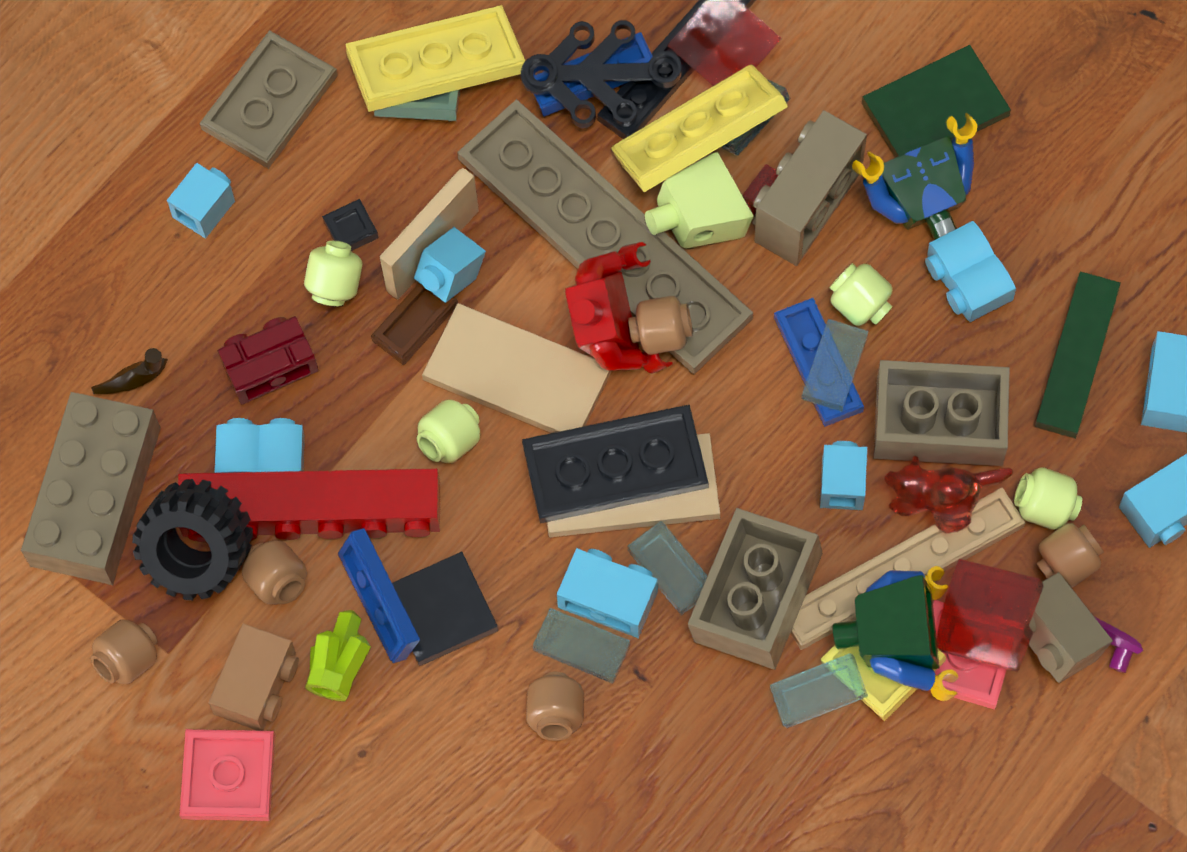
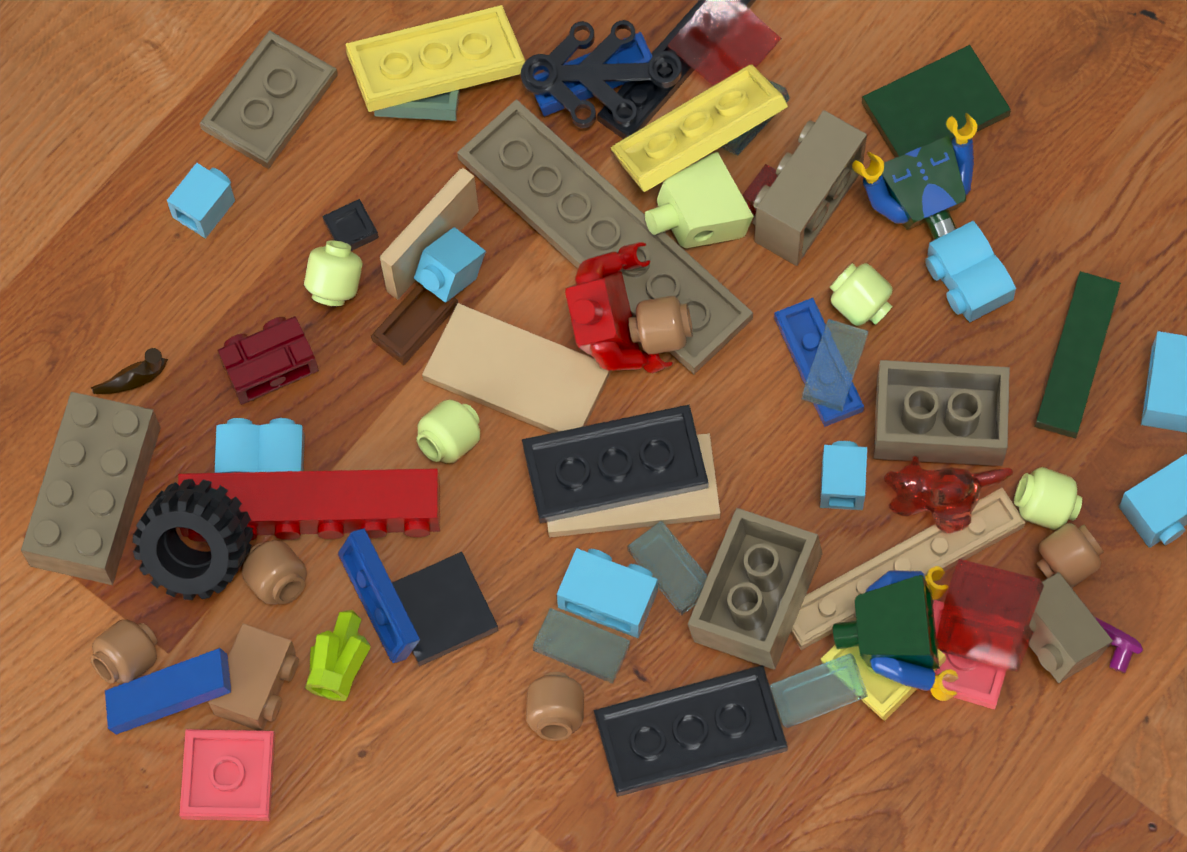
(168, 691): none -> blue tile
(690, 730): none -> black tile

